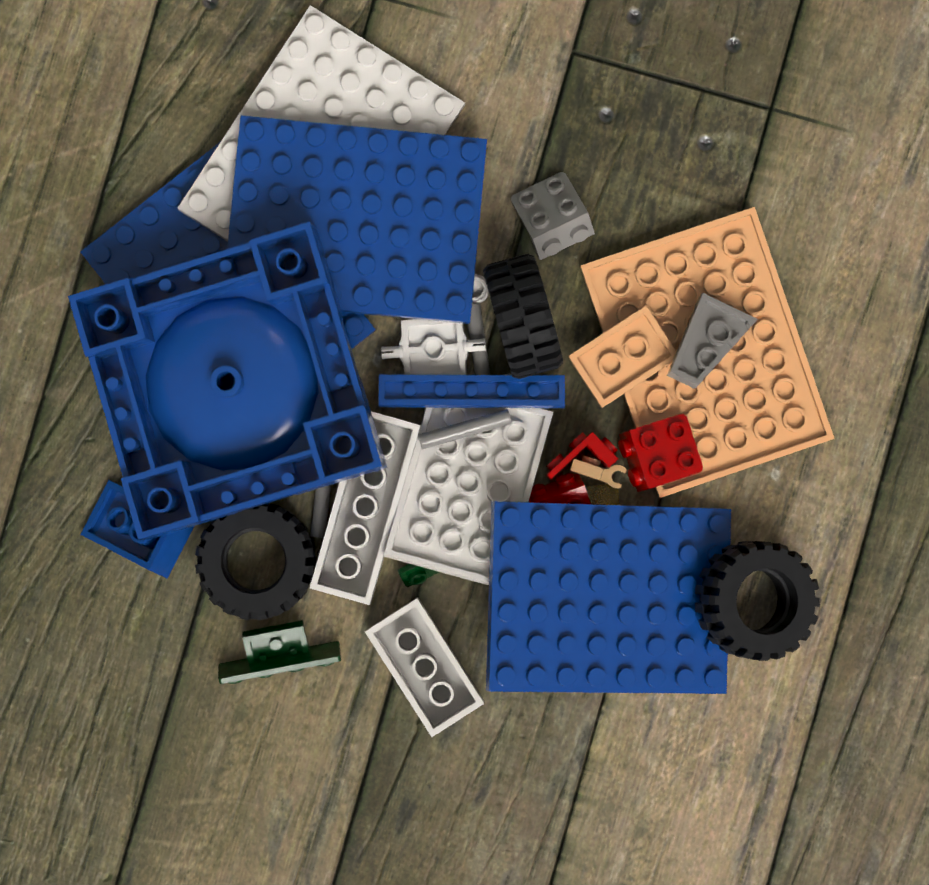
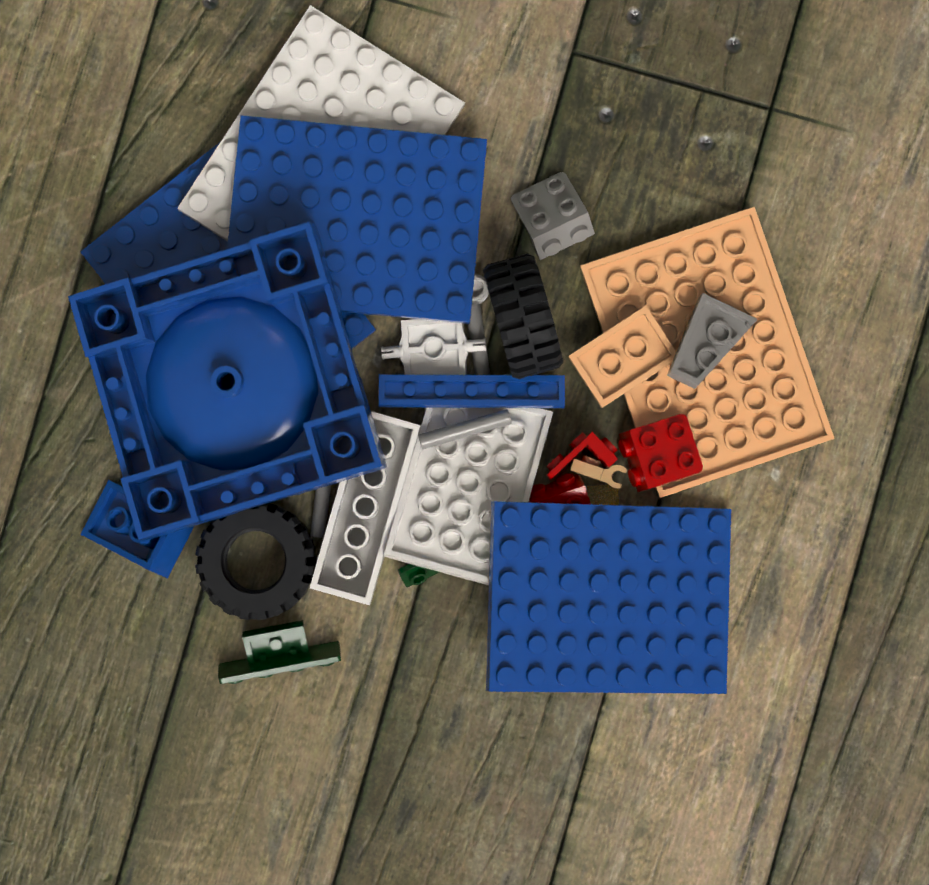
(424, 667): white brick -> none
(794, 600): black tyre -> none

